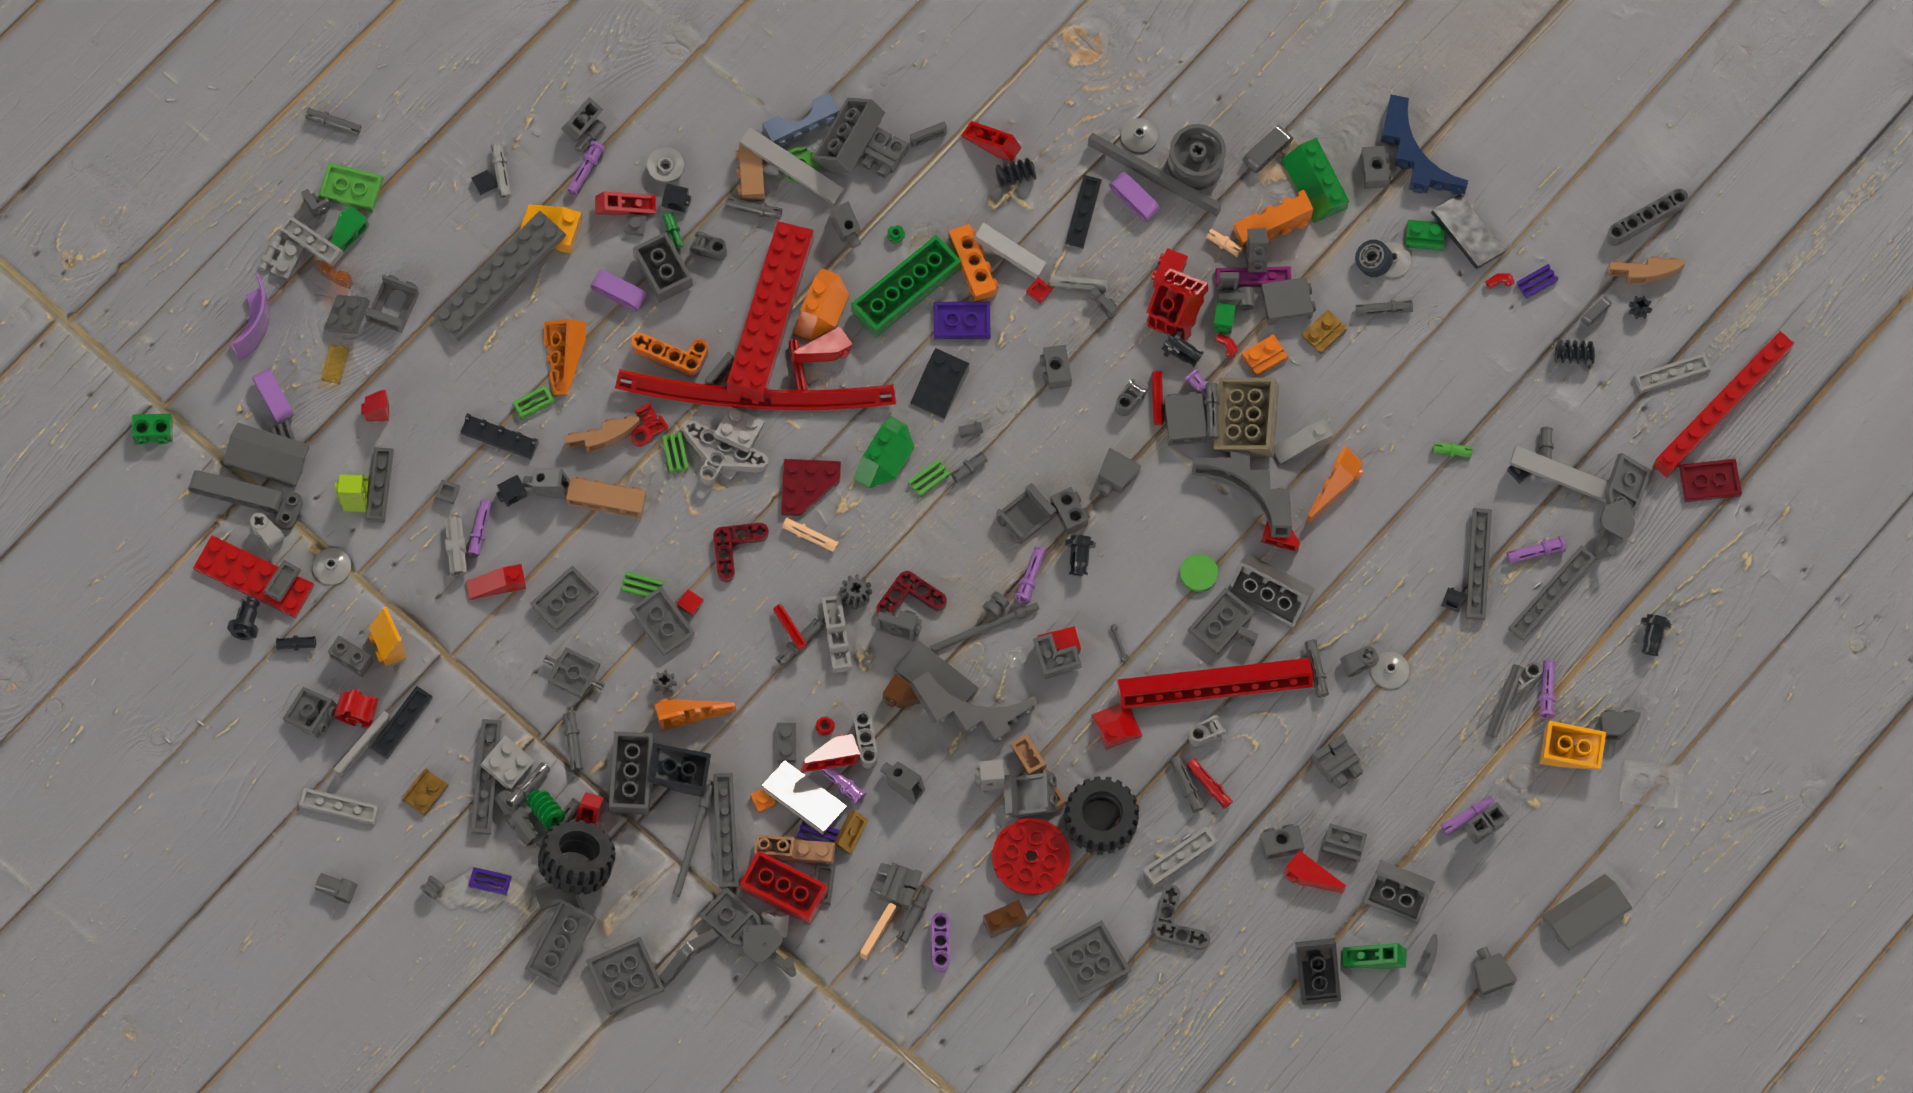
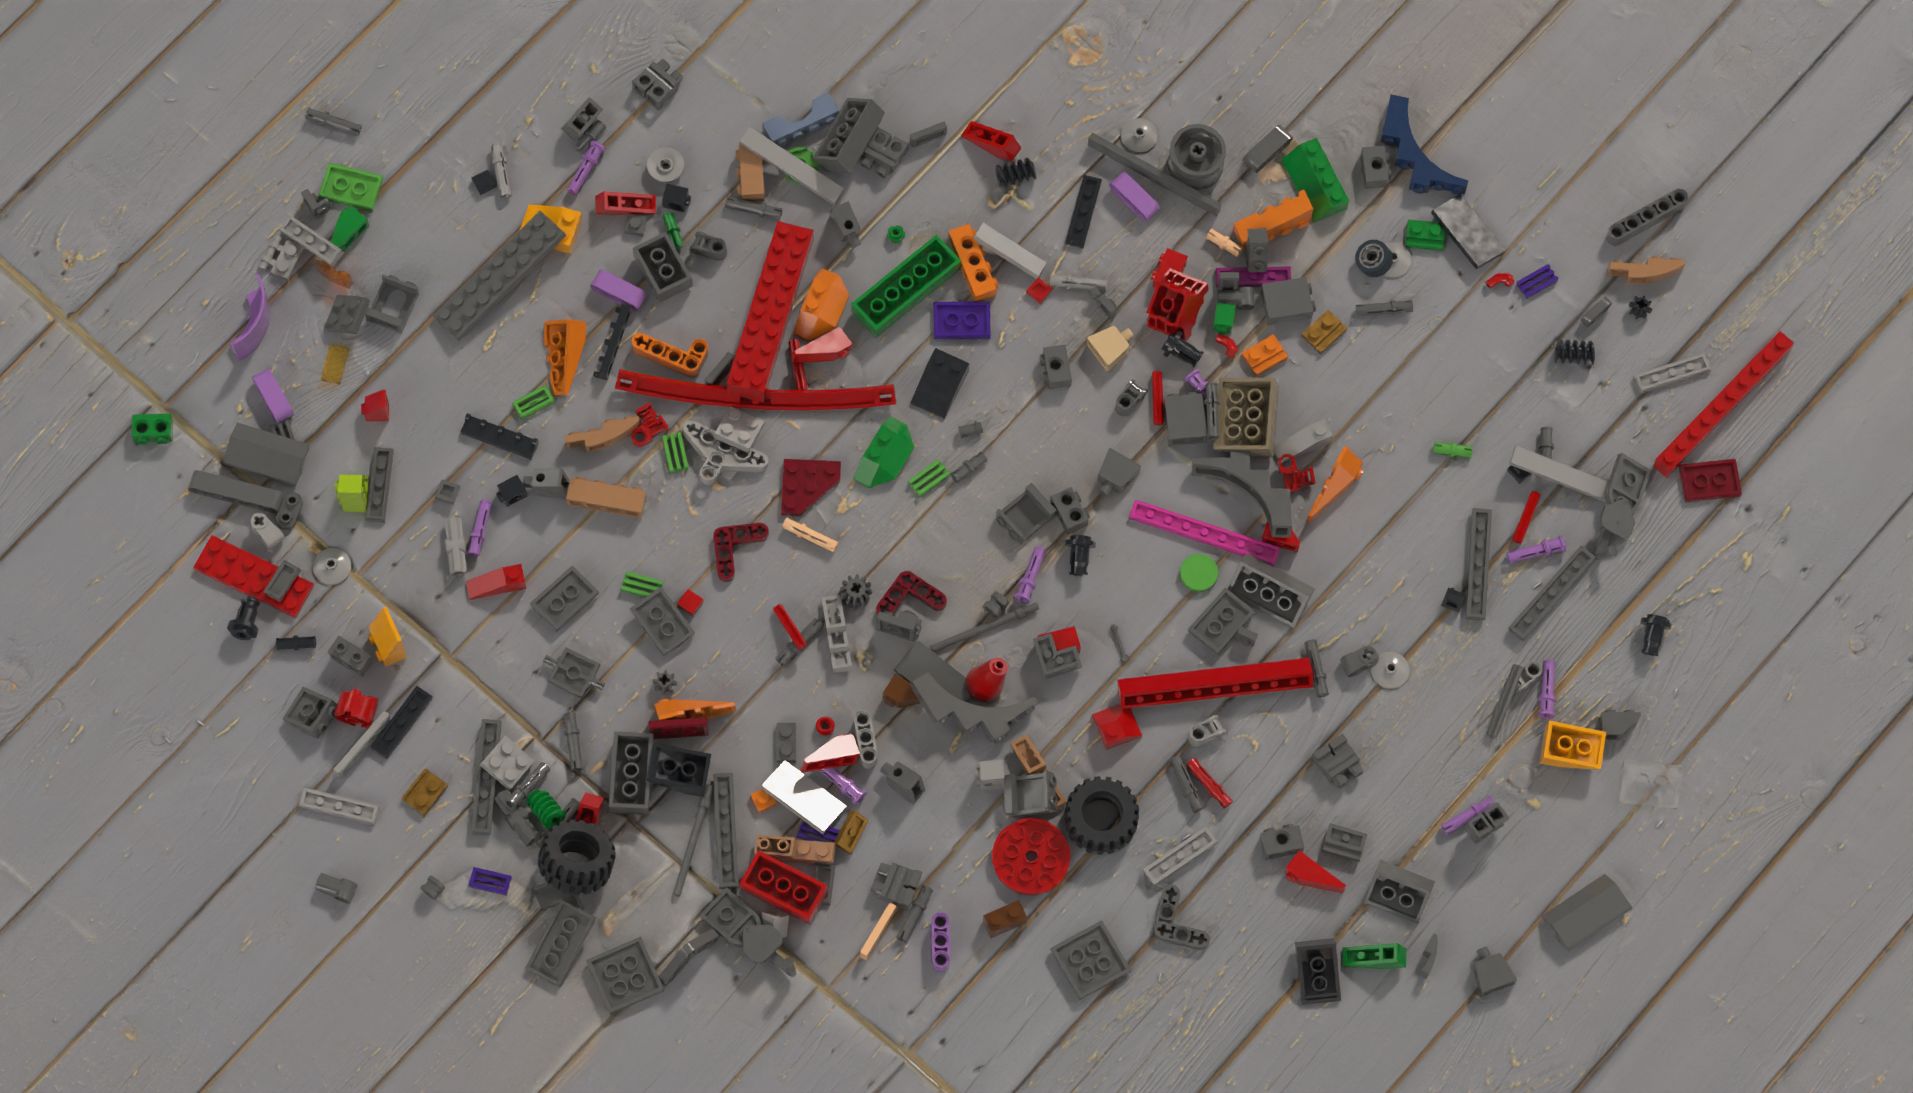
(613, 343): none -> black hinge
(656, 83): none -> dark grey hips
(679, 728): none -> dark red tile
(987, 680): none -> red cone
(1110, 346): none -> tan torso
(1203, 532): none -> dark pink tile
(1293, 479): none -> red piece
(1526, 517): none -> red axle

